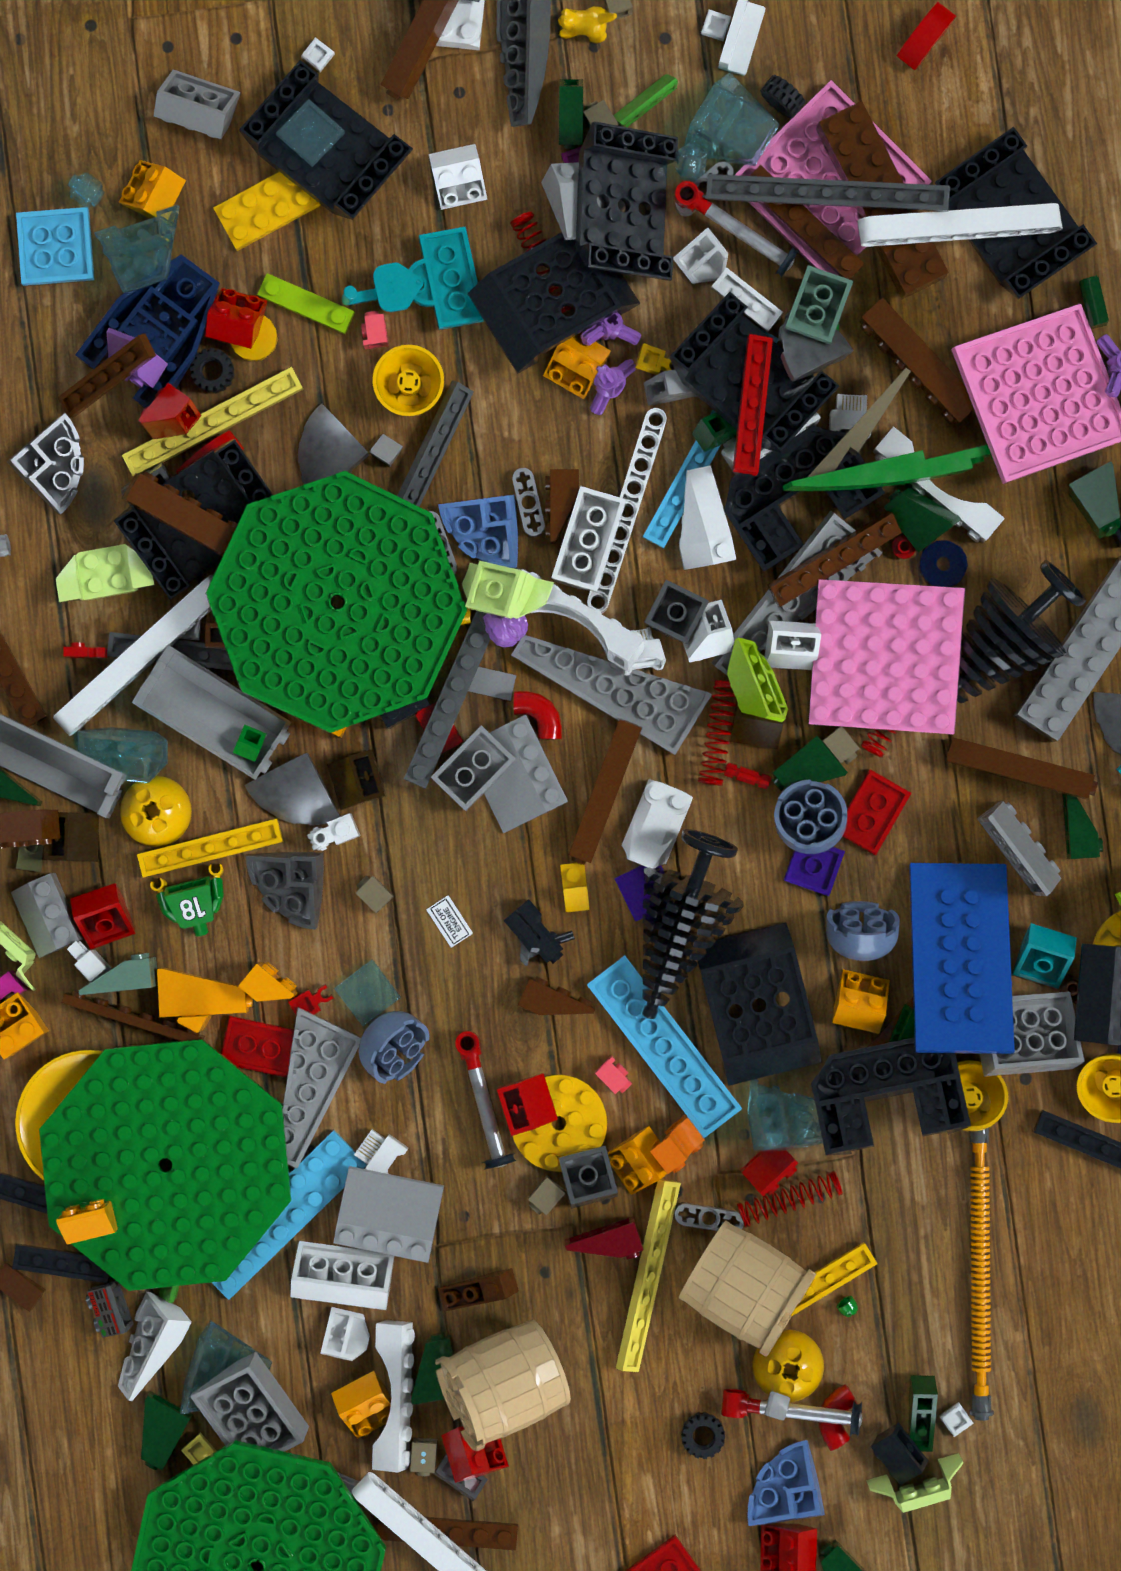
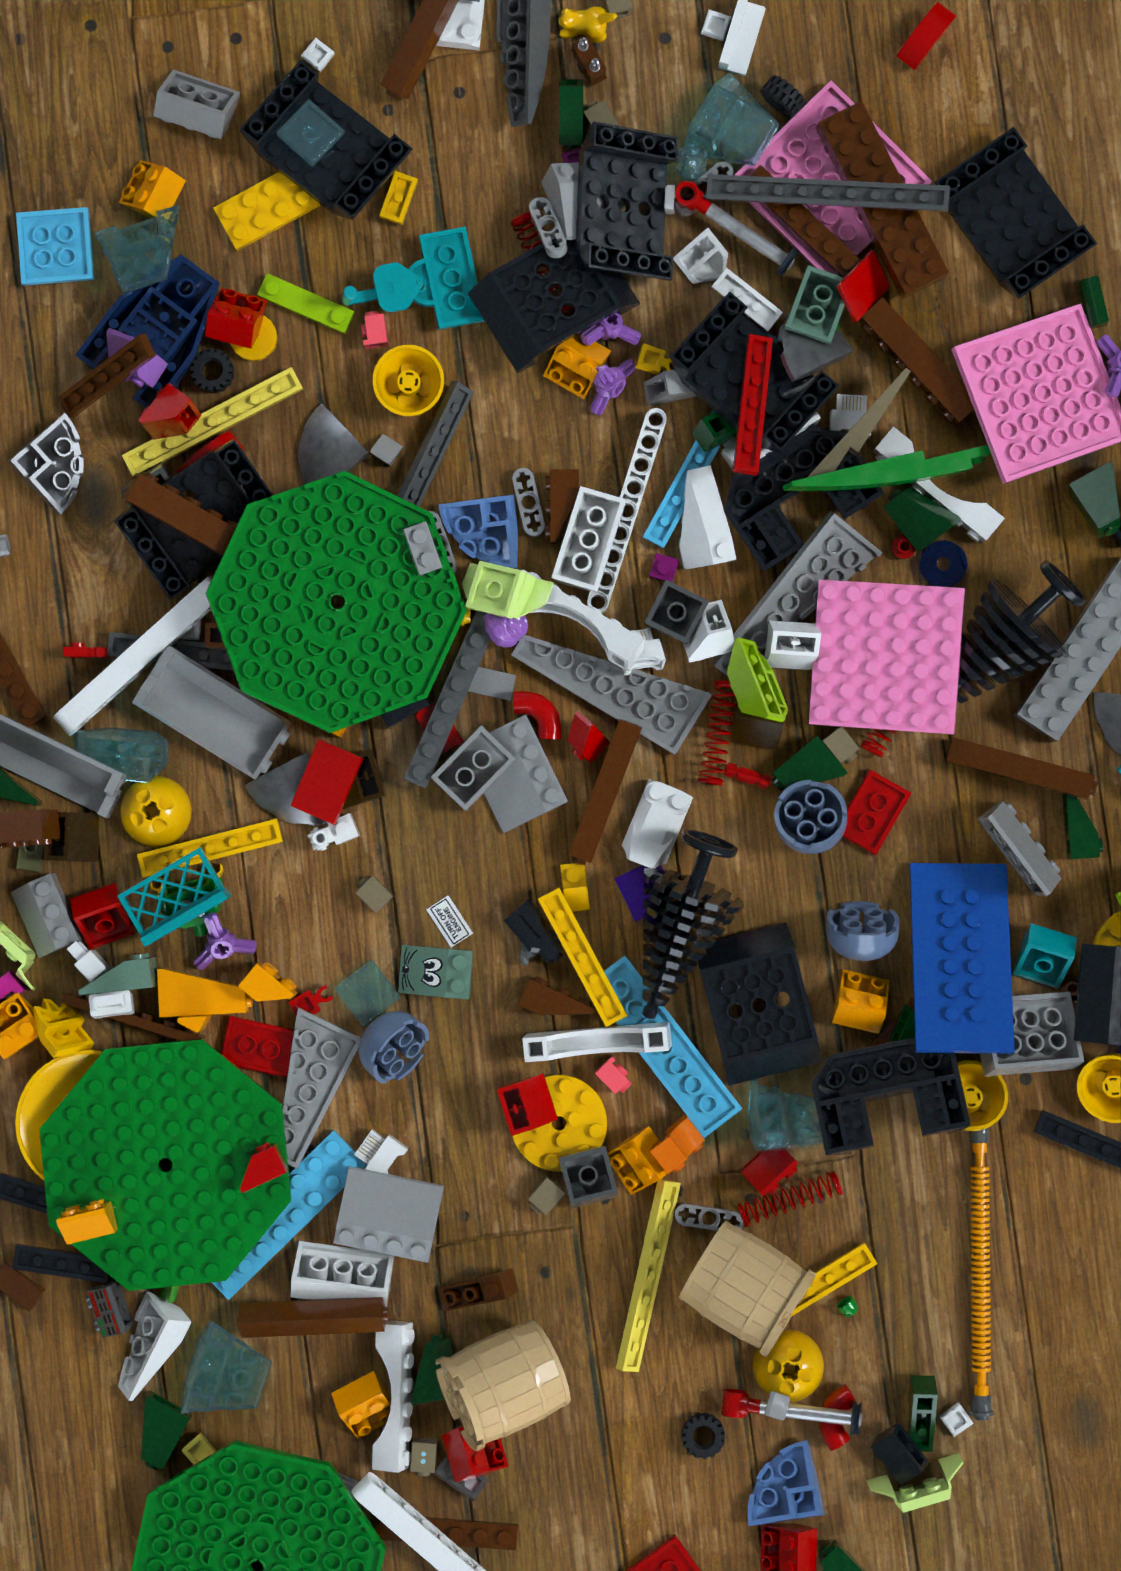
(61, 1029): none -> yellow plate
(85, 190): clear light blue head -> none
(103, 574): yellowish green piece -> none
(111, 1004): none -> white piece
(185, 914): none -> teal fence
(221, 943): none -> medium lavender bush
(249, 743): green plate -> none
(251, 1407): light grey slope -> none
(263, 1166): none -> red slope
(290, 884): flat silver brick -> none
(312, 1317): none -> reddish brown brick
(326, 782): none -> red tile
(345, 1335): white slope -> none
(398, 198): none -> yellow plate
(422, 548): none -> light grey plate
(436, 971): none -> sand green slope
(458, 176): white slope -> none
(483, 1101): flat silver piece -> none
(547, 236): none -> light grey beam
(582, 957): none -> yellow plate
(586, 739): none -> red slope
(589, 61): none -> reddish brown piece
(611, 1240): dark red slope -> none
(625, 1038): none -> white arch
(646, 100): bright green slope -> none
(664, 567): none -> magenta plate
(669, 204): none -> white tile
(815, 871): dark purple tile -> none
(834, 558): reddish brown plate -> none
(863, 286): none -> red piece
(959, 224): white beam -> none

